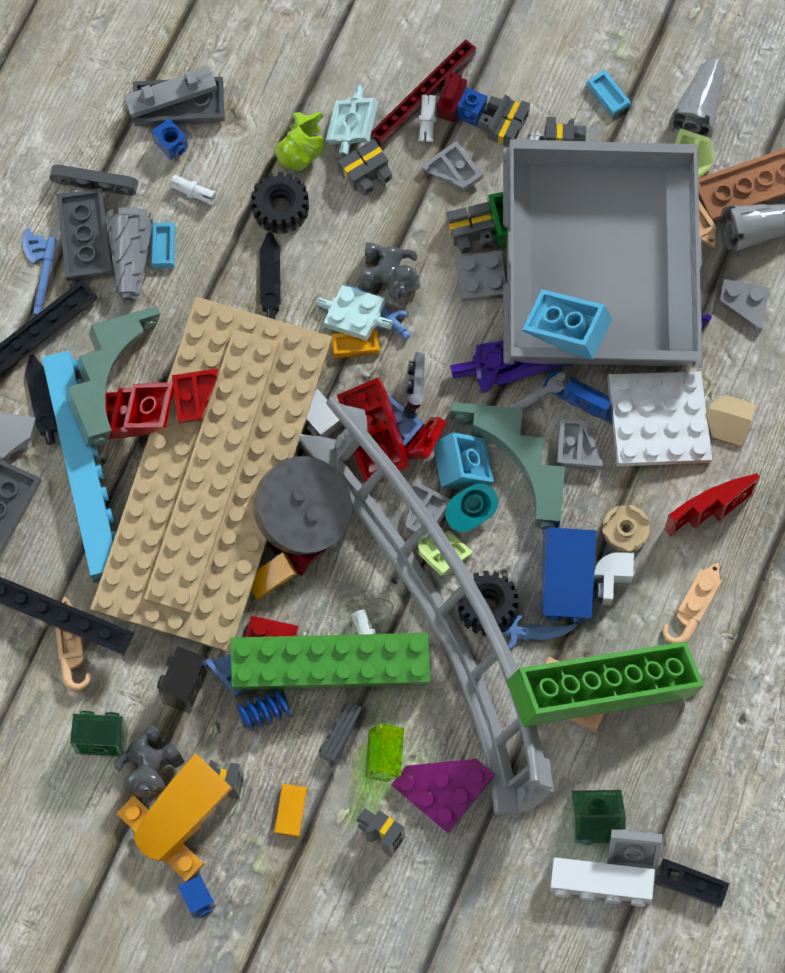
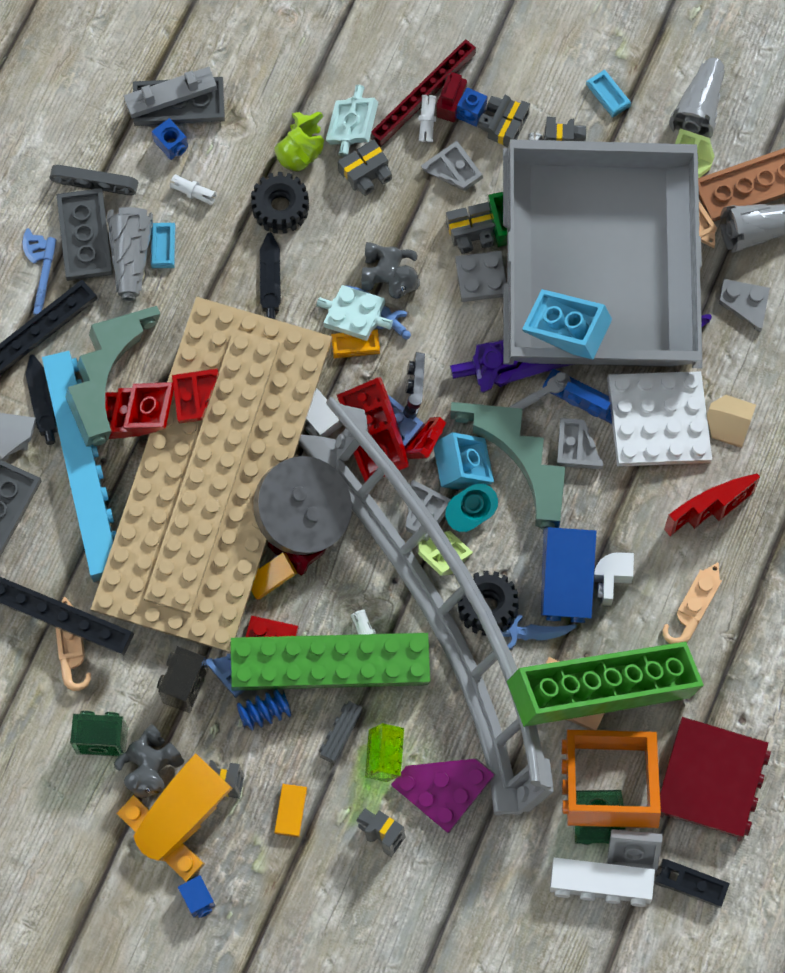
(603, 814): none -> orange window
(629, 517): tan plate -> none
(713, 777): none -> dark red panel

